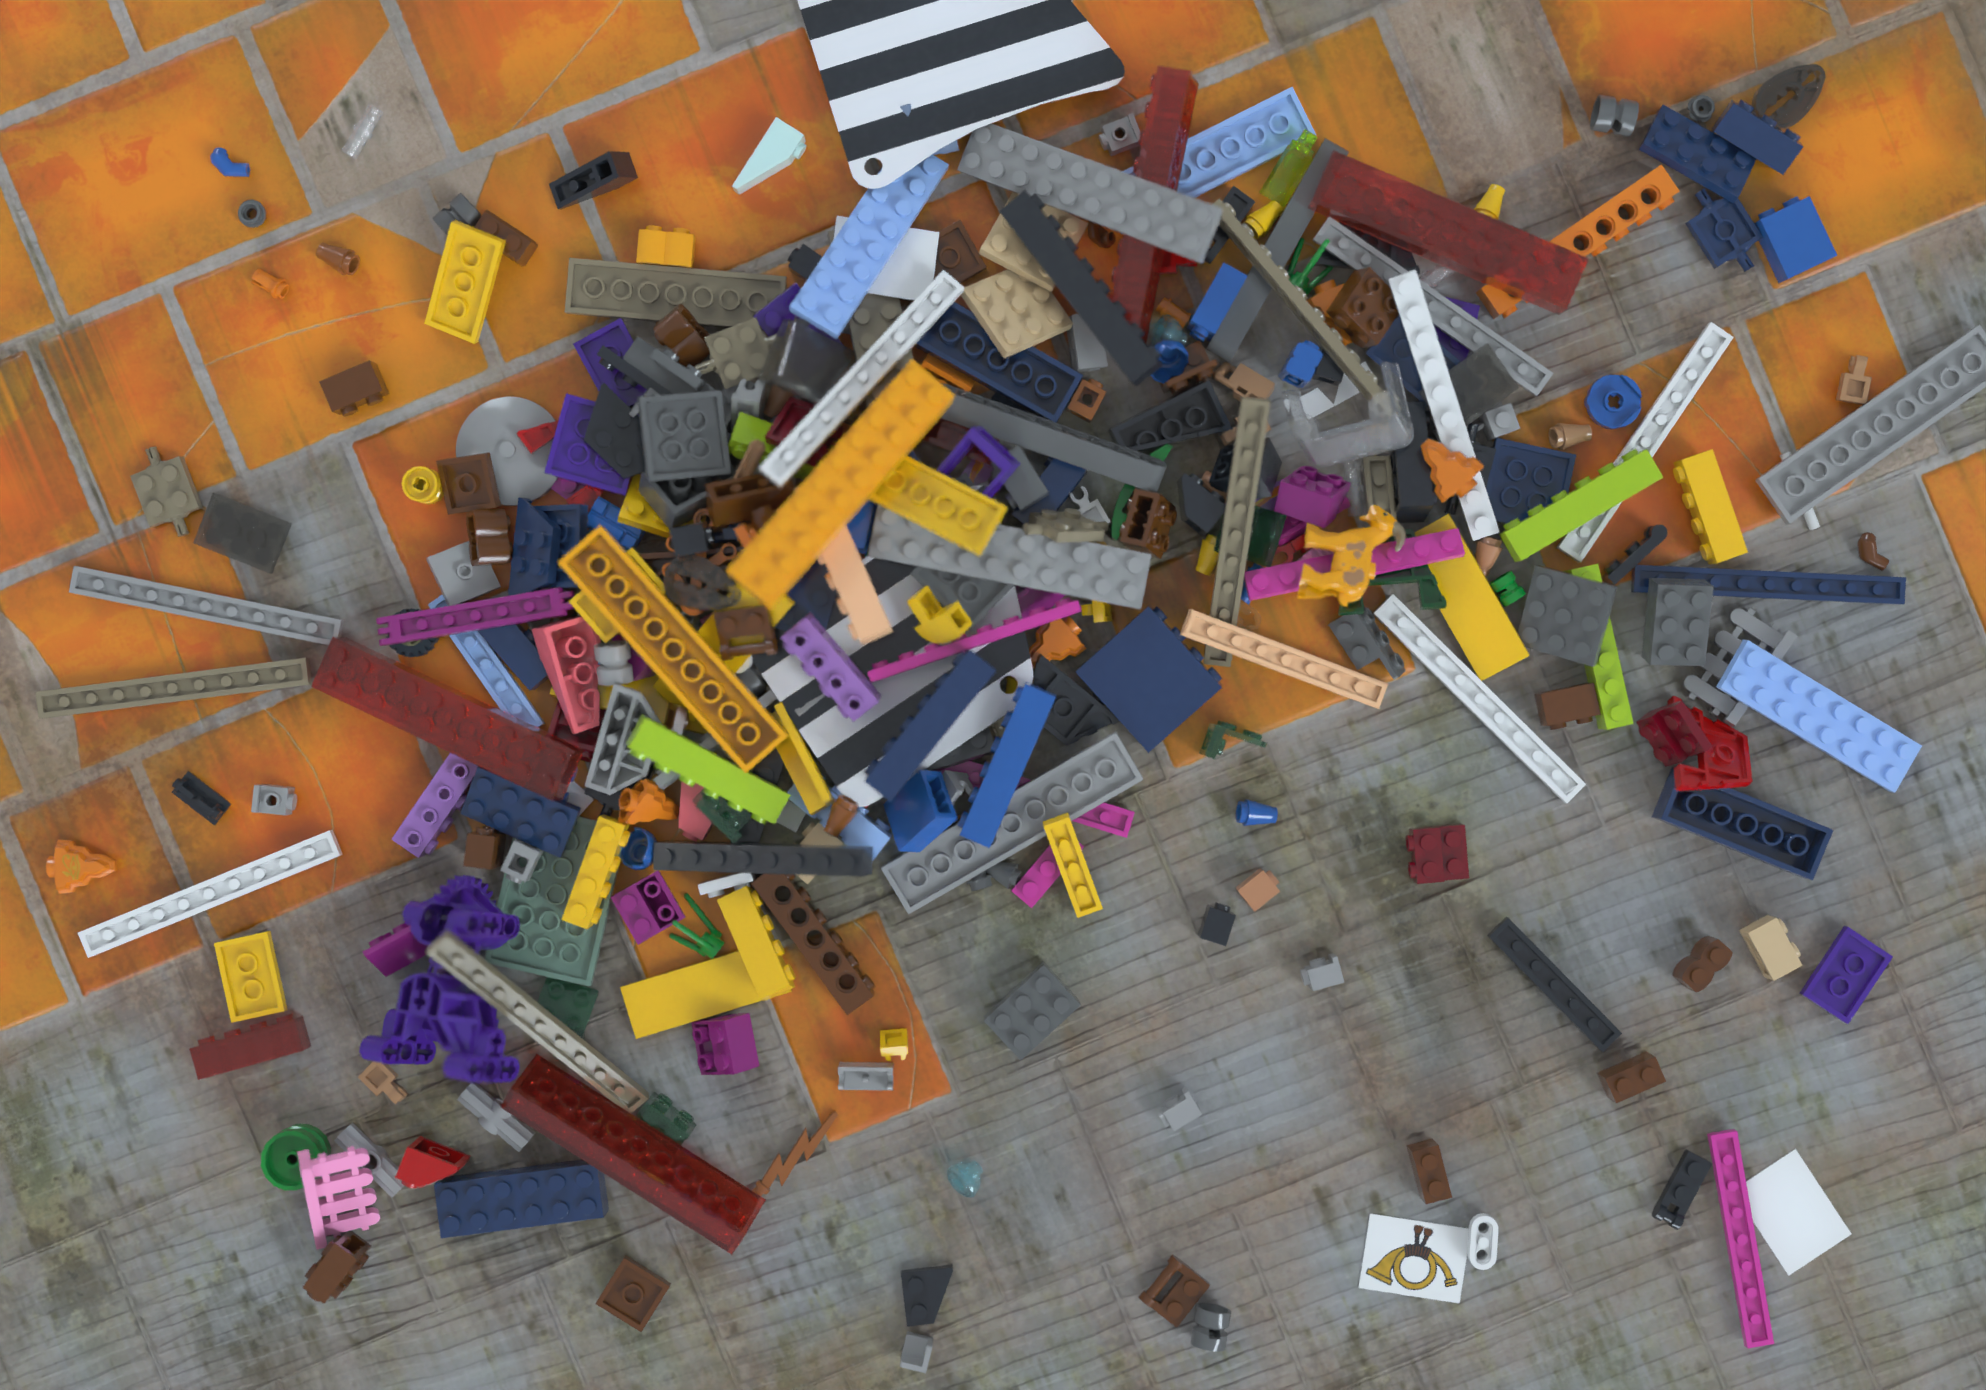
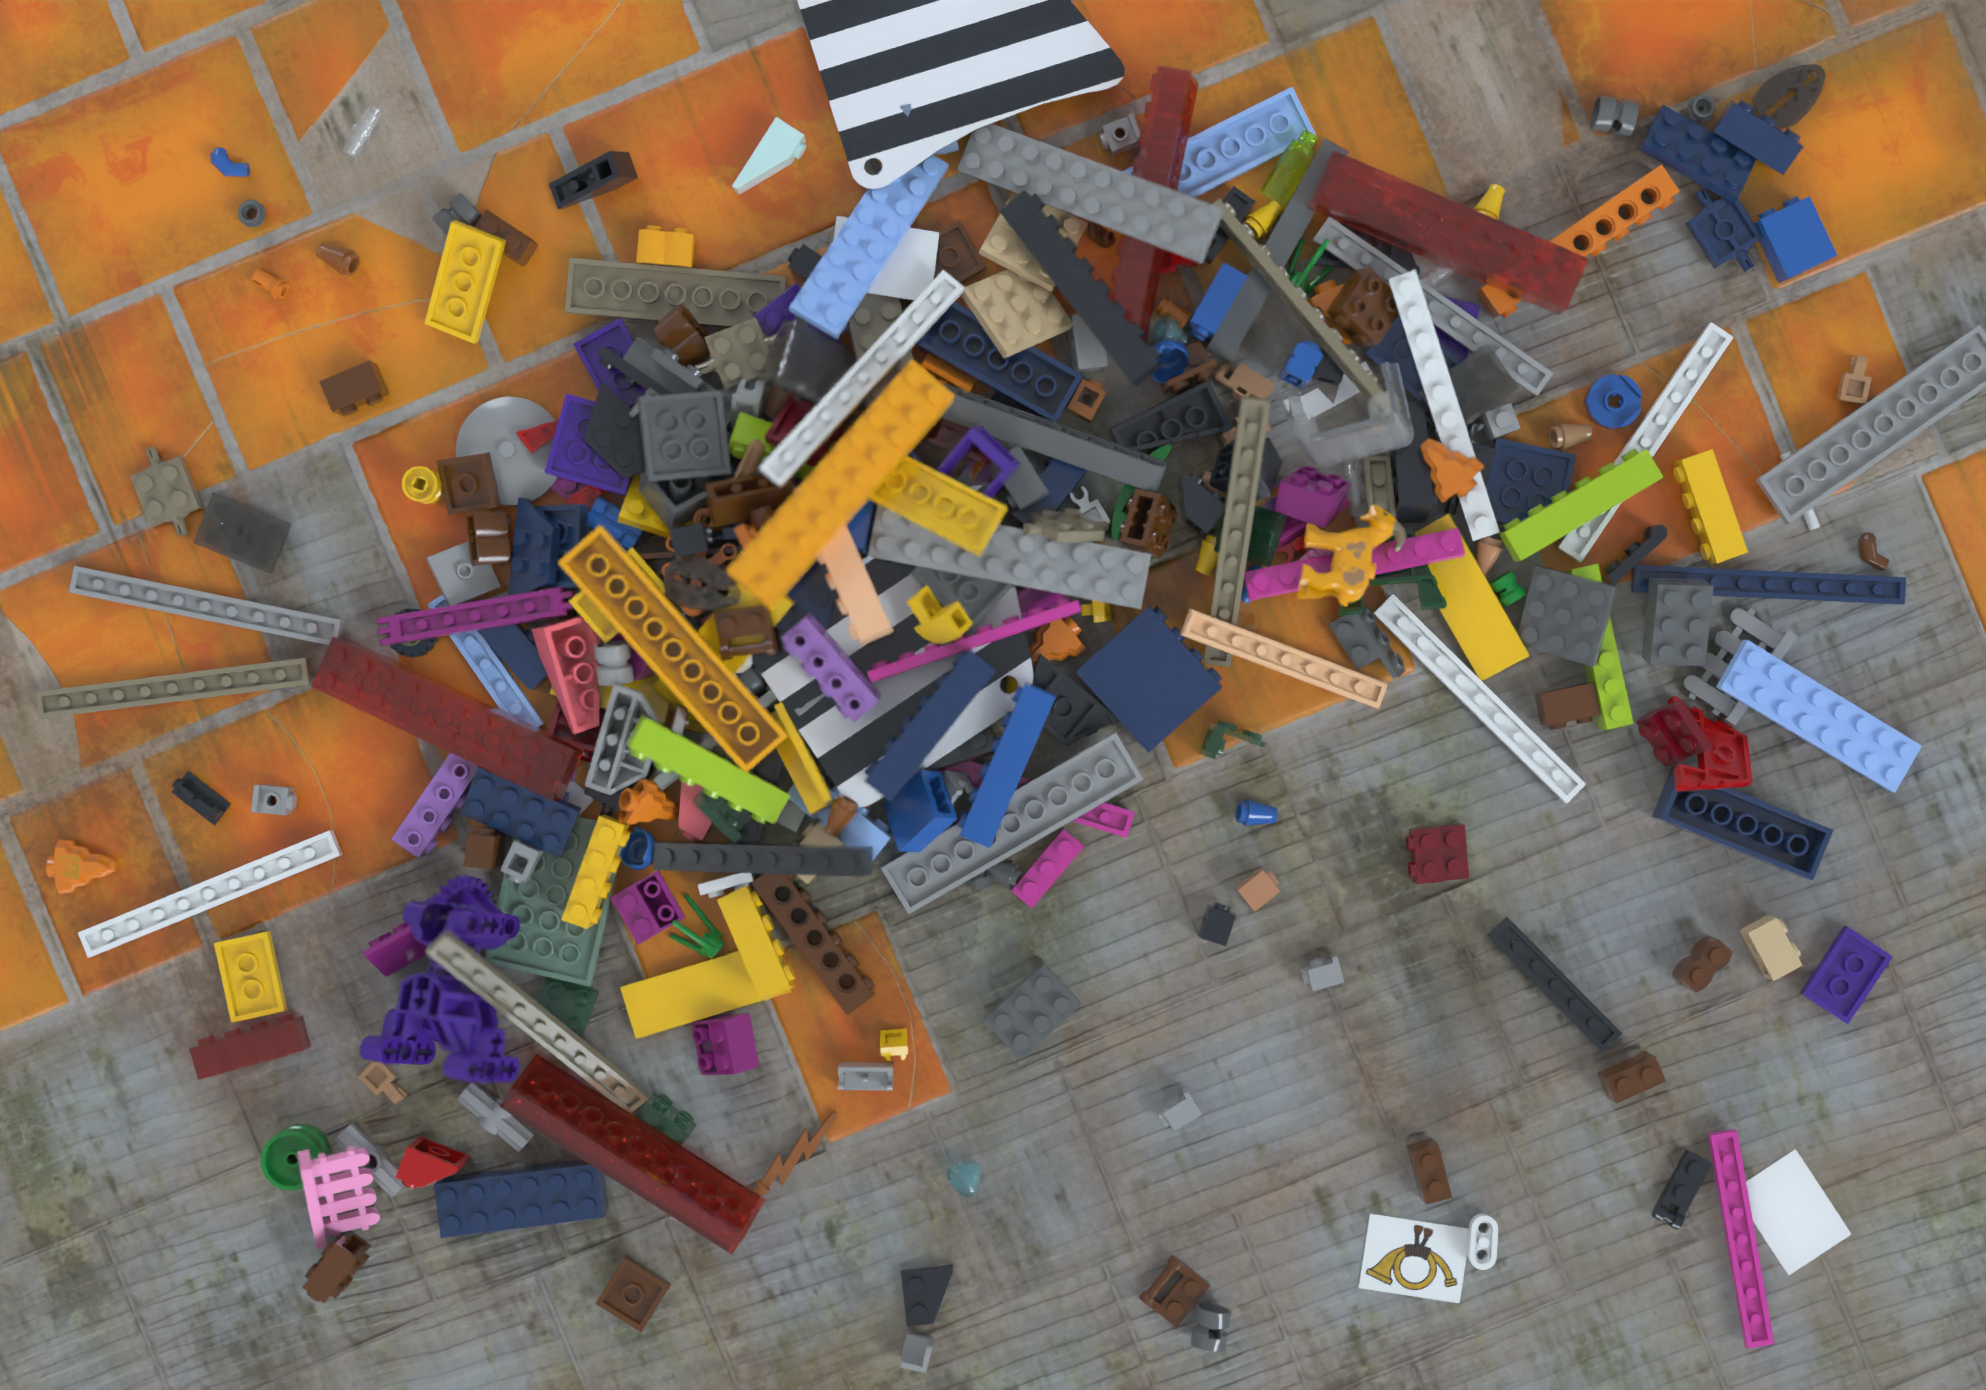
(1072, 865): yellow plate -> none

